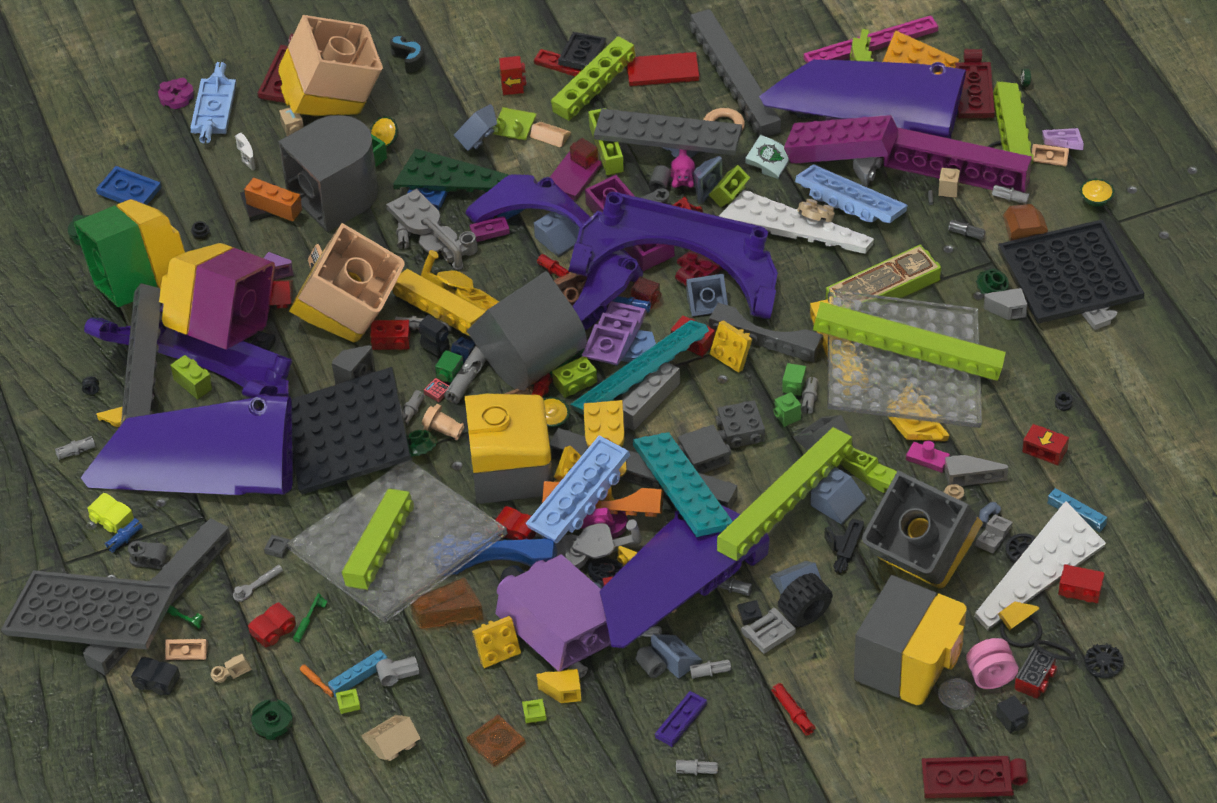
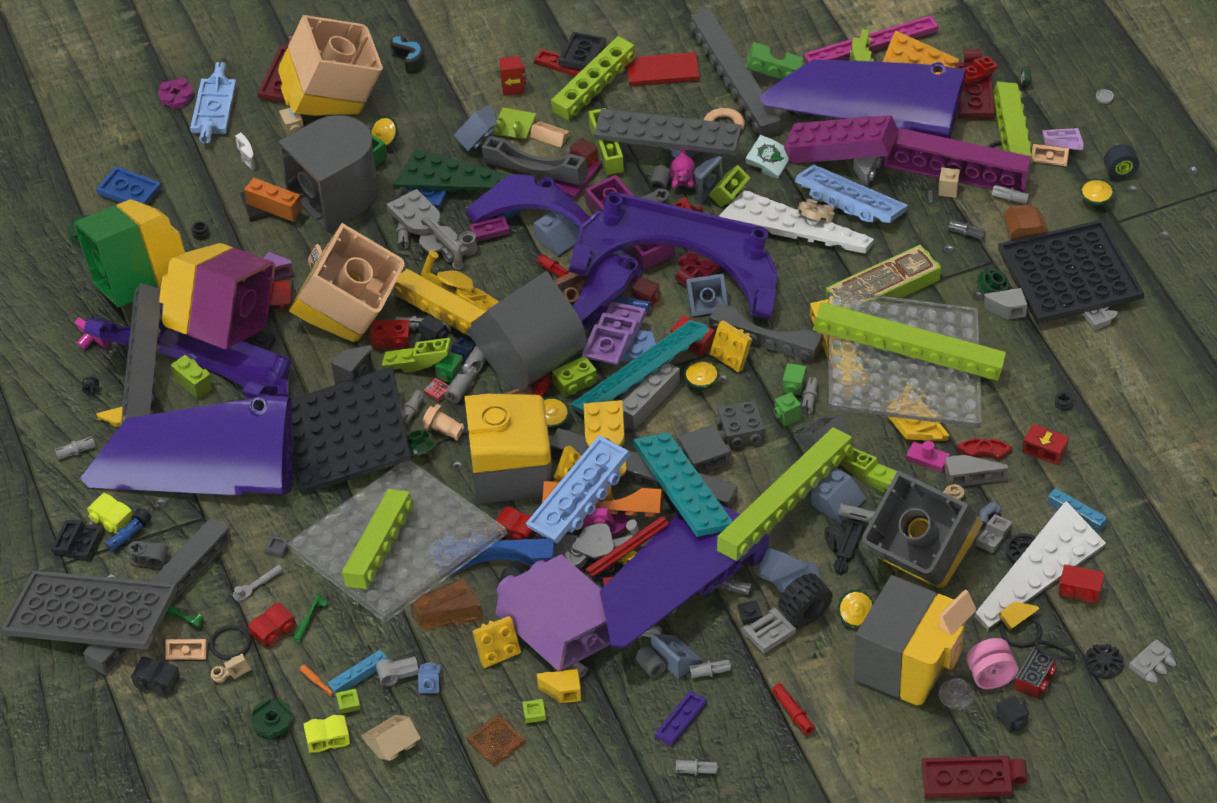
(77, 540): none -> black slope
(87, 339): none -> dark pink tile
(142, 516): none -> black bush
(227, 628): none -> black piece
(326, 733): none -> neon yellow brick
(418, 358): none -> lime slope
(429, 678): none -> medium blue bracket
(503, 154): none -> dark grey arch
(628, 546): none -> red axle
(701, 374): none -> yellow piece
(761, 60): none -> bright green arch
(778, 564): none -> sand blue slope
(854, 607): none -> yellow piece
(855, 513): none -> light grey pin
(957, 613): none -> light nougat slope
(980, 69): none -> red slope
(985, 448): none -> red tile
(1104, 97): none -> light grey piece
(1121, 161): none -> black wheel
(1152, 661): none -> light grey plate

